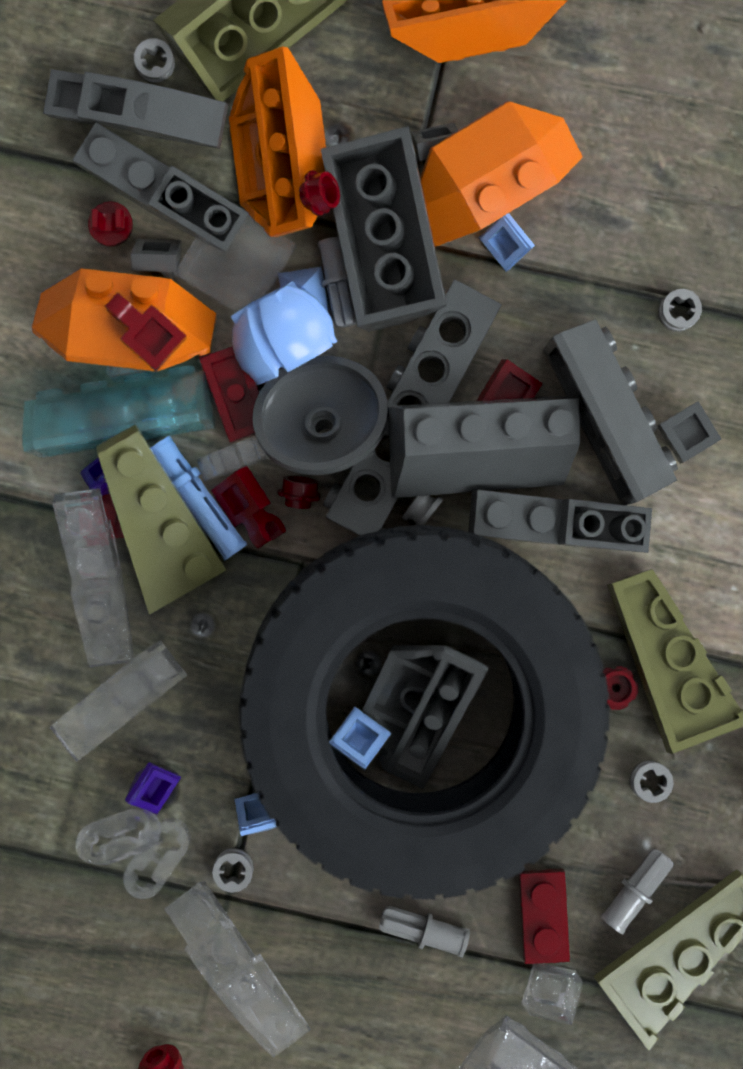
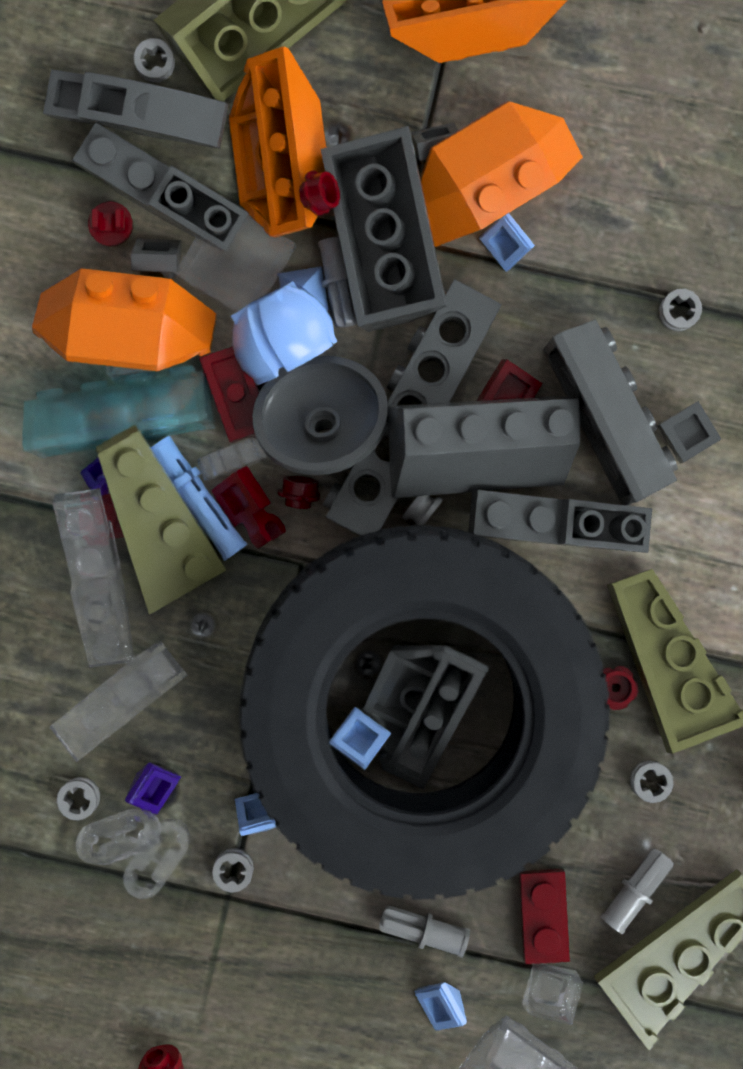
(91, 793): none -> light grey bush
(148, 334): dark red plate -> none
(234, 972): clear slope -> none
(442, 1005): none -> light blue slope

